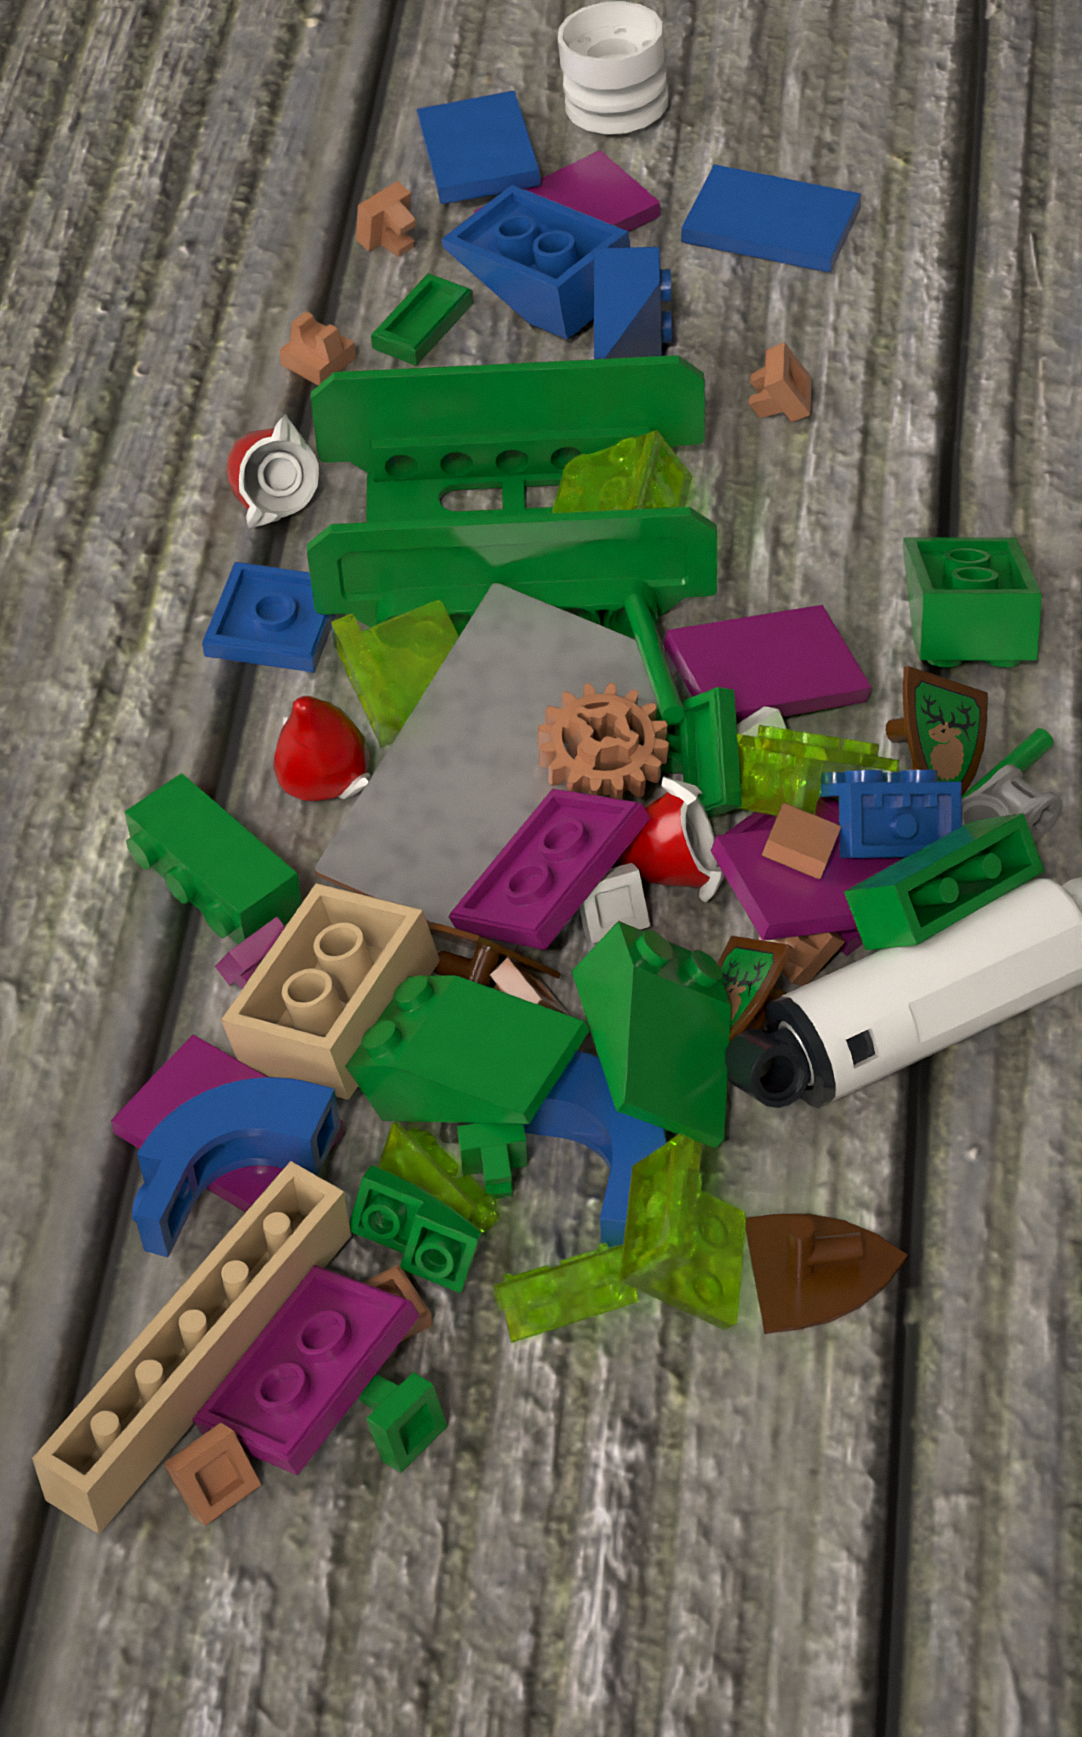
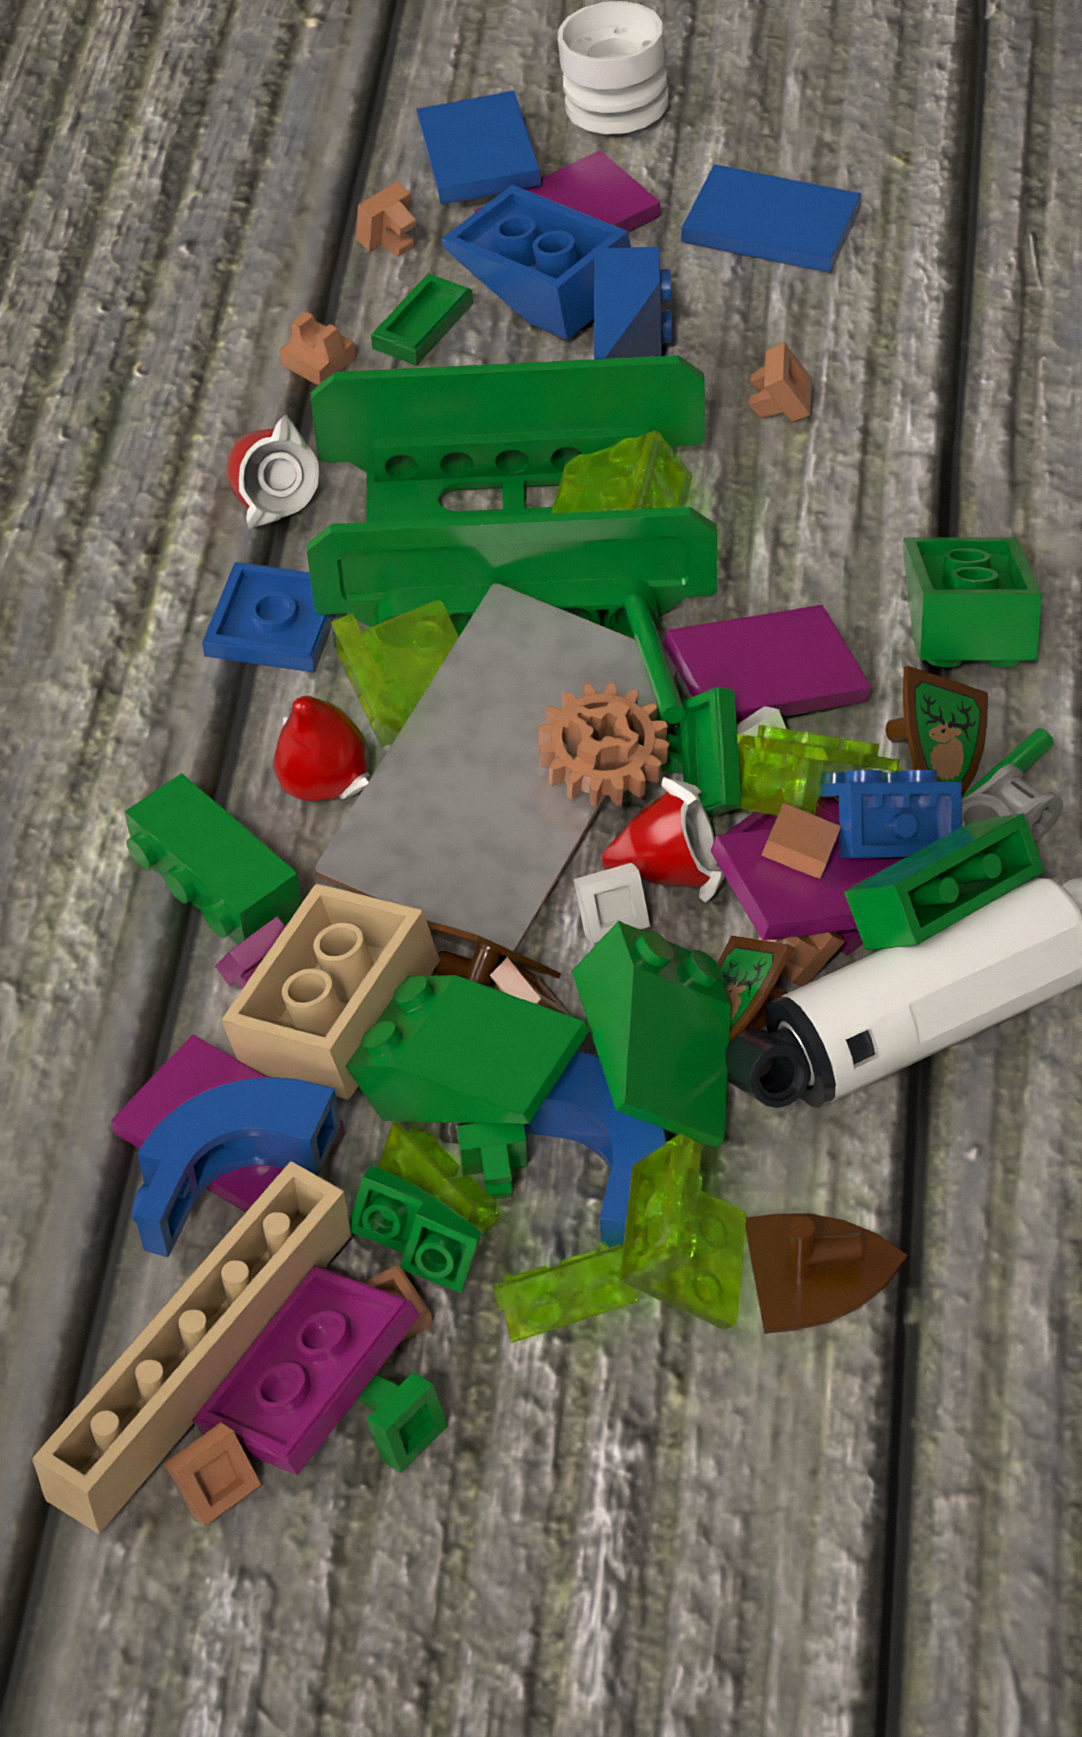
(549, 868): magenta tile -> none

